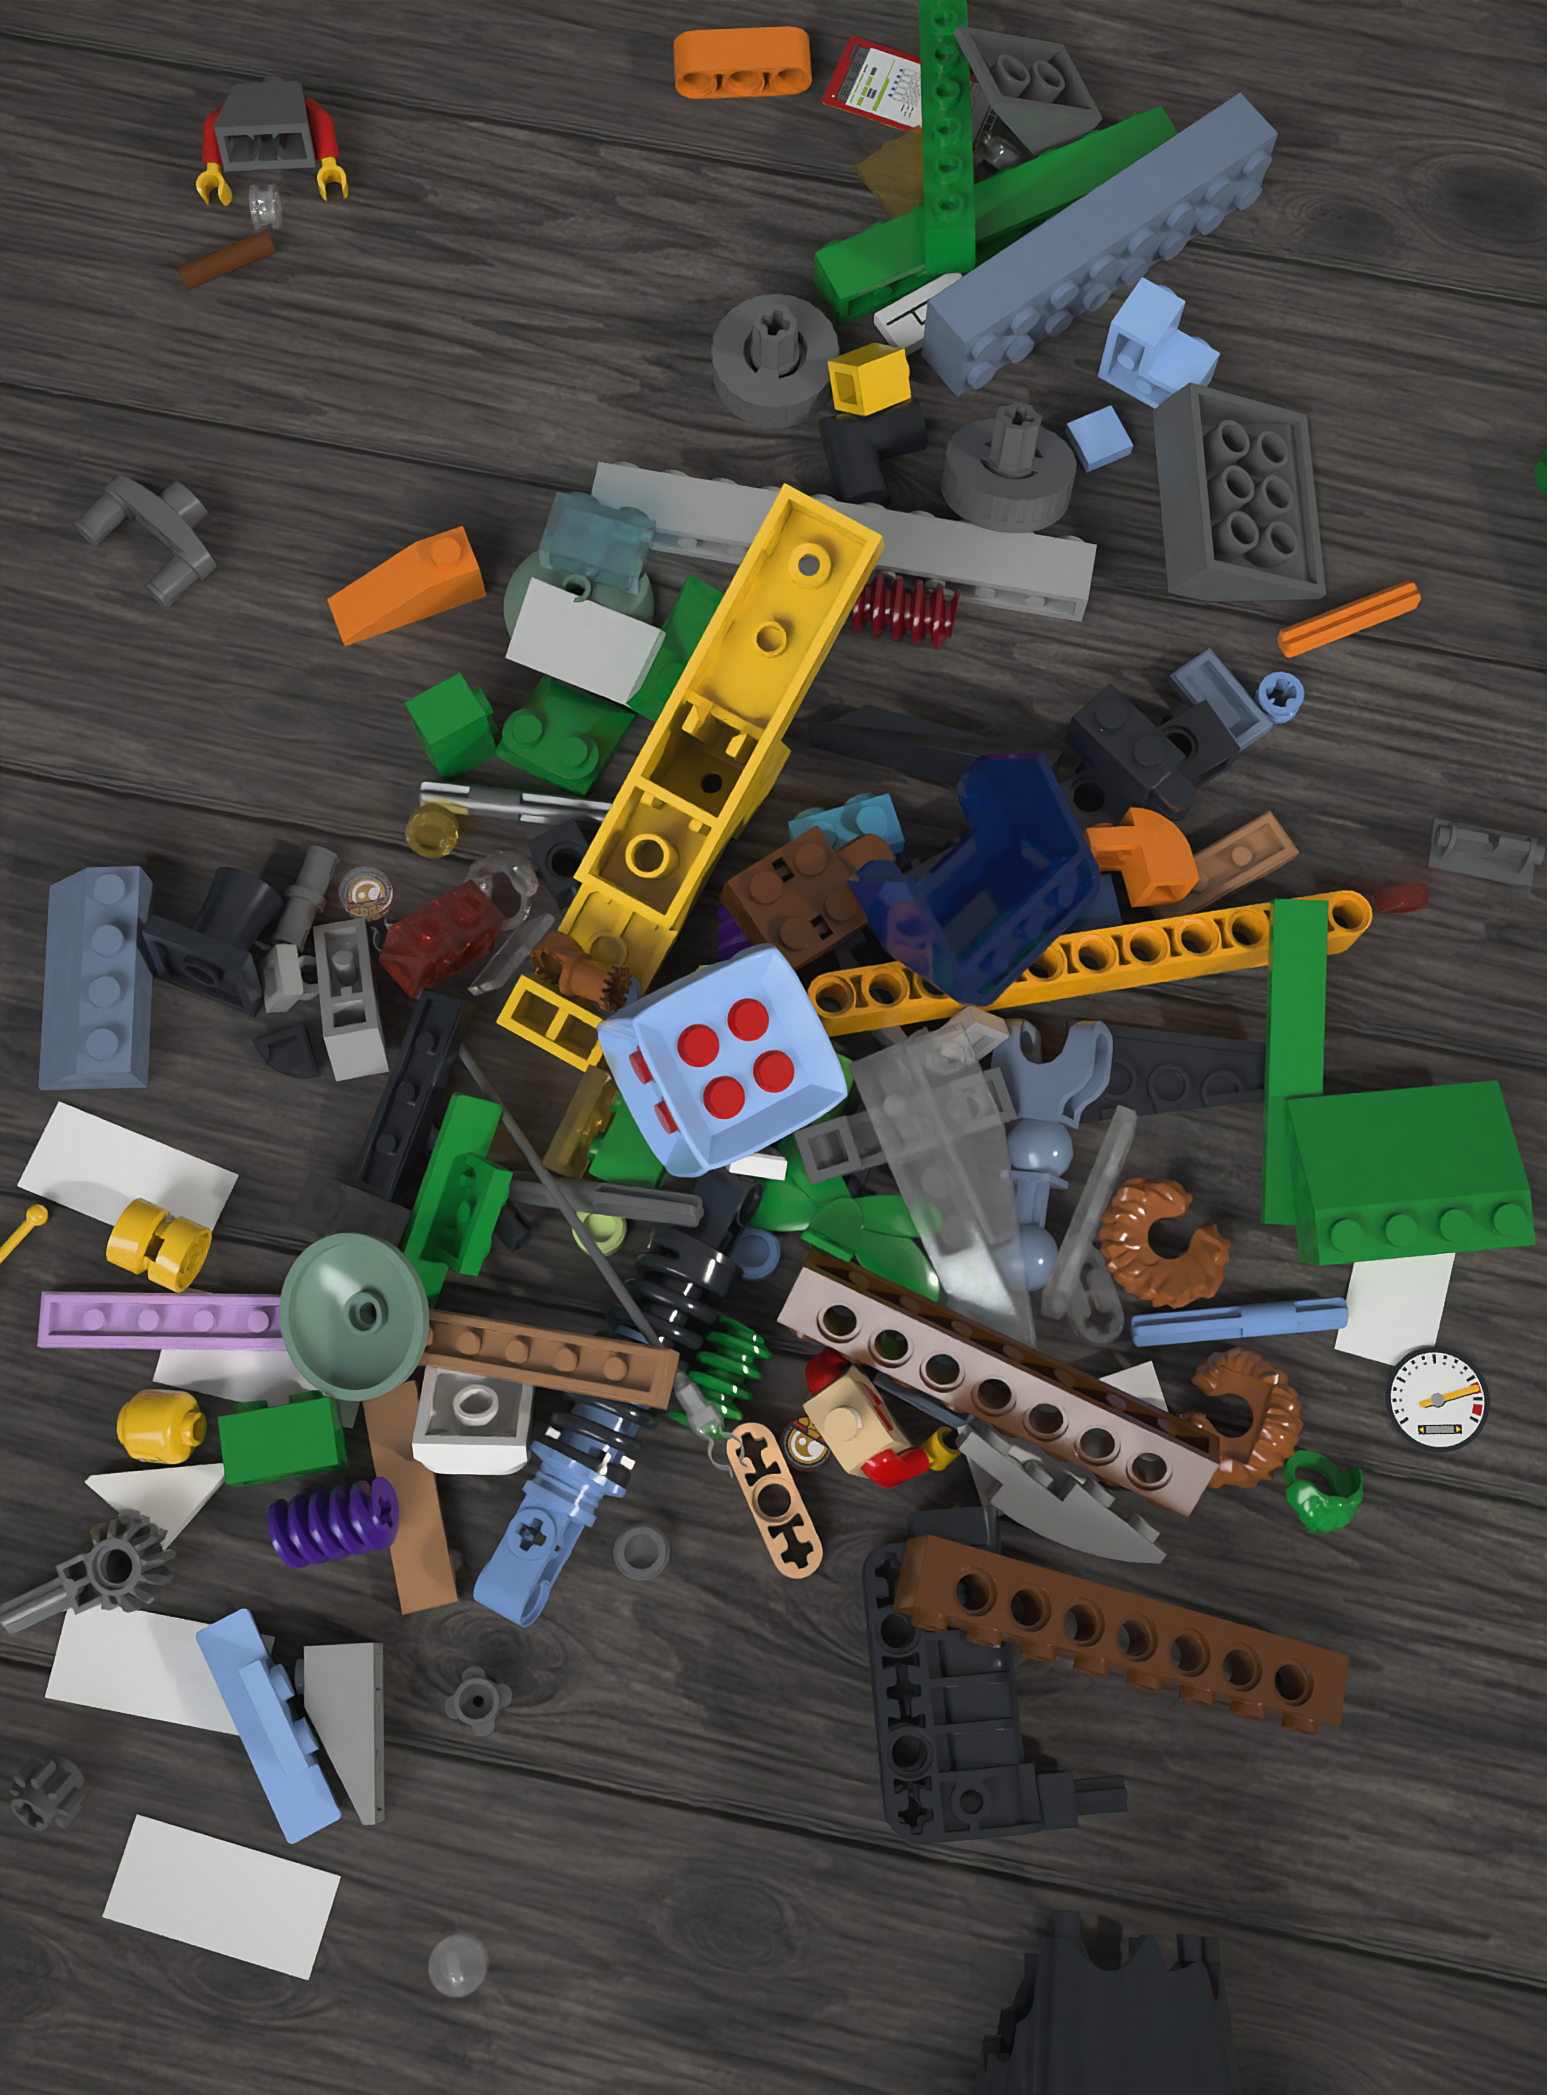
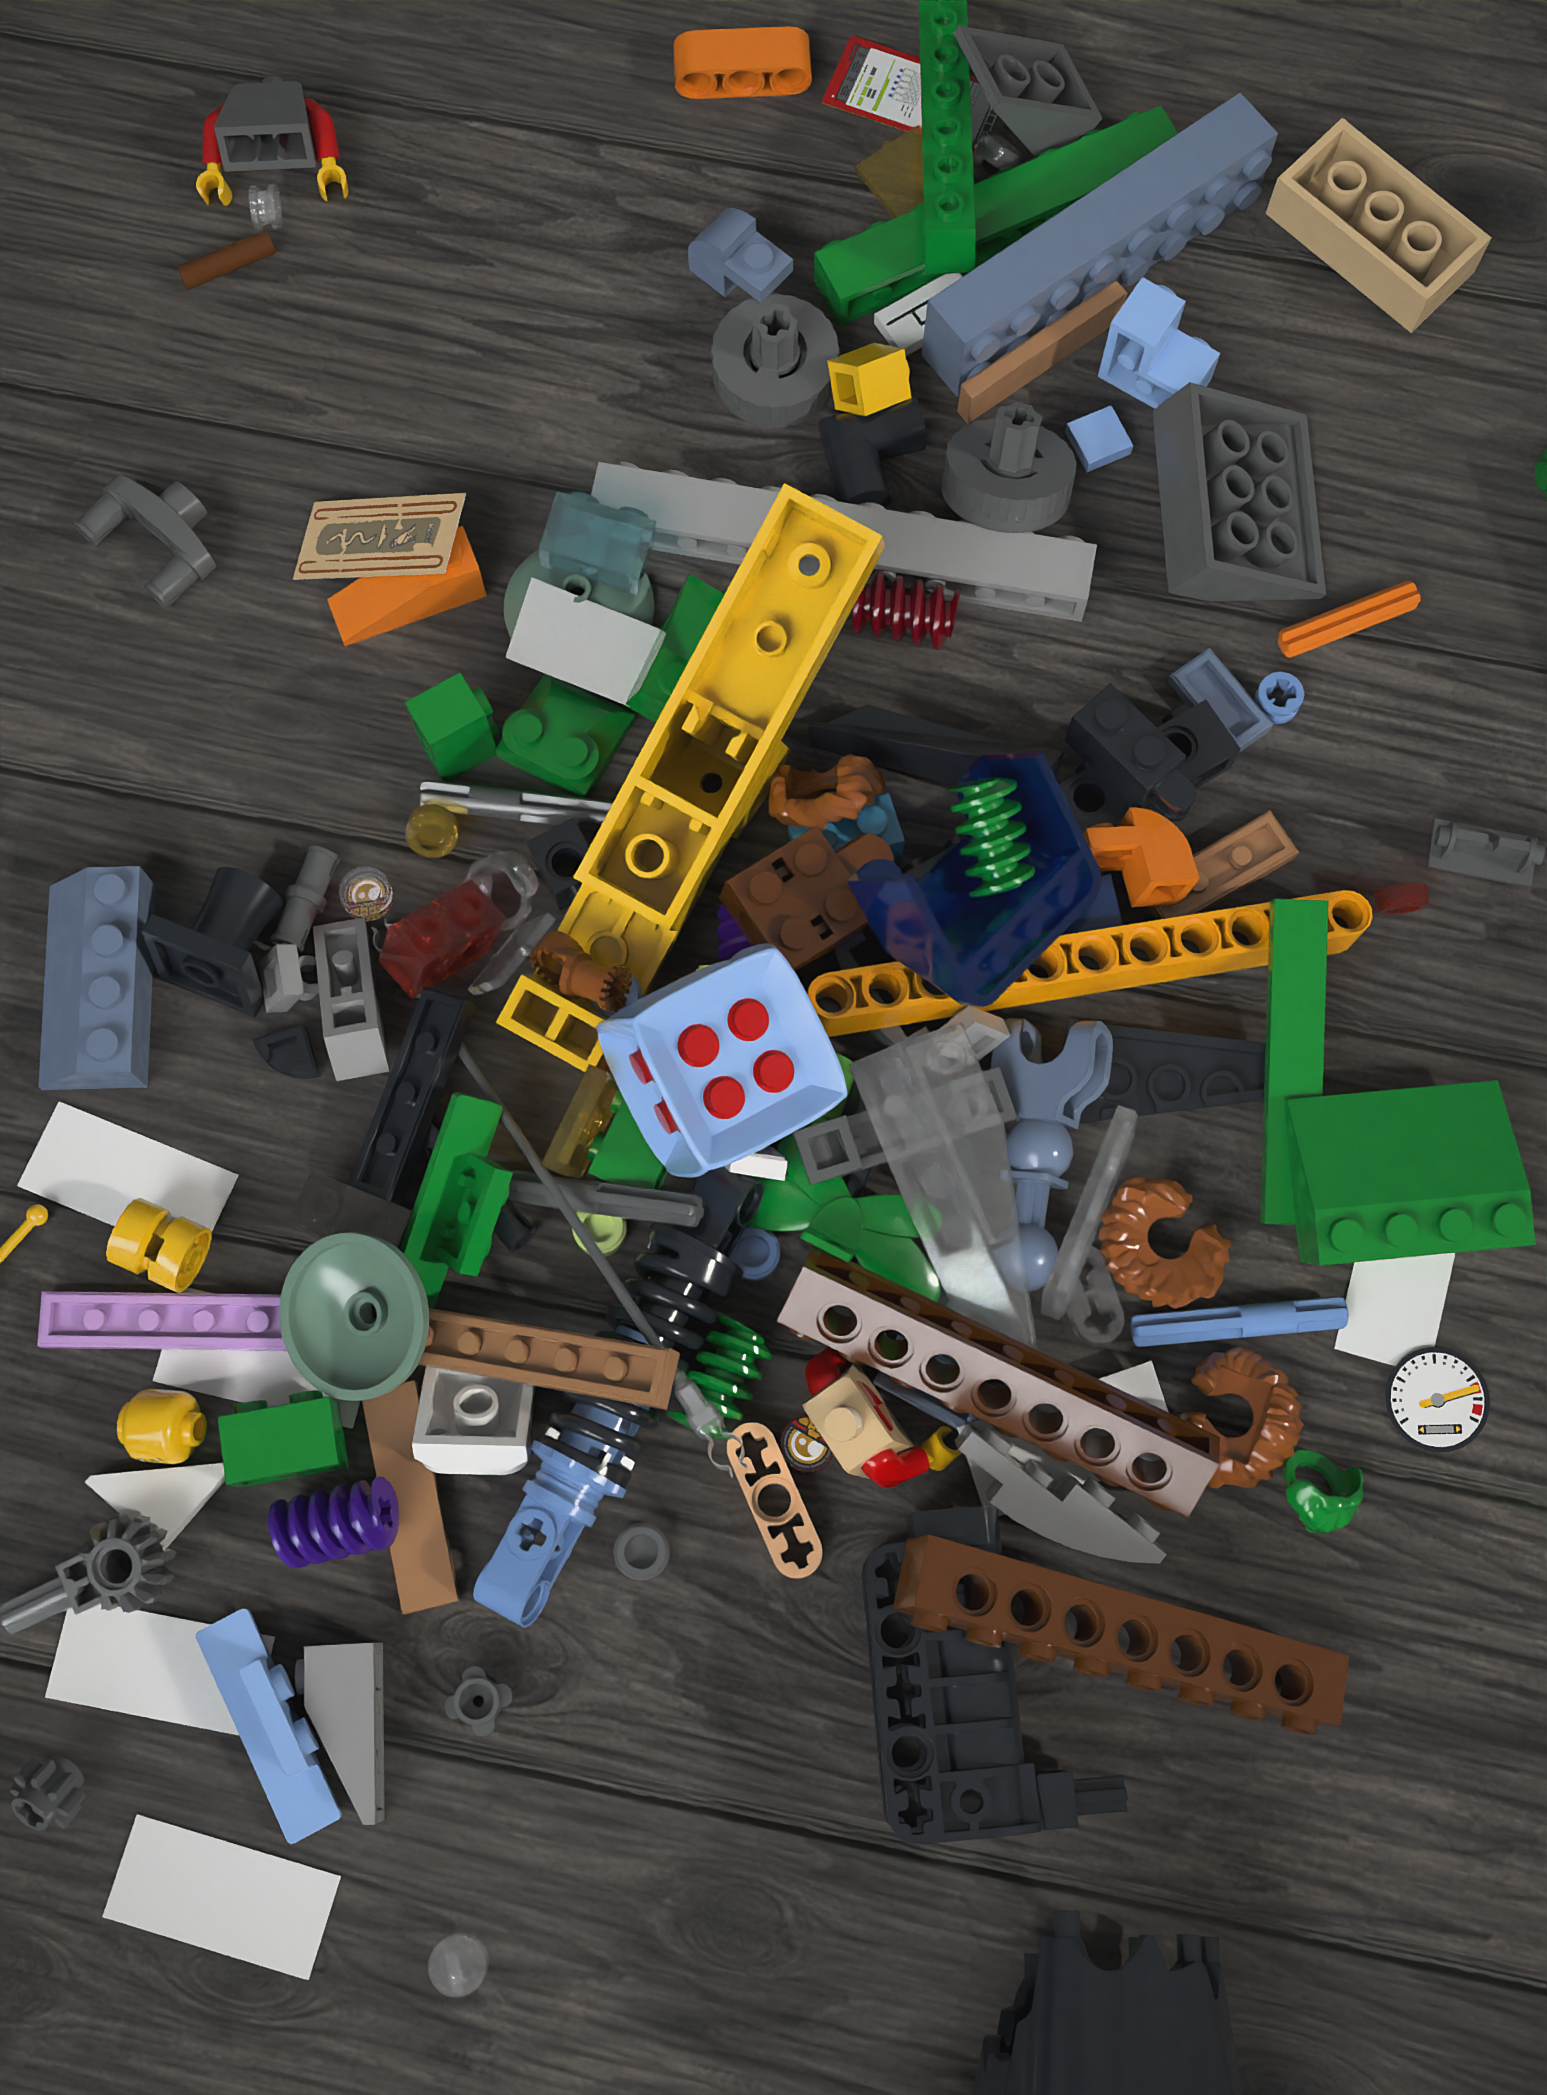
(380, 537): none -> sticker
(735, 254): none -> sand blue brick
(797, 794): none -> dark orange piece
(992, 835): none -> green piece
(1040, 352): none -> medium nougat tile
(1377, 225): none -> tan brick

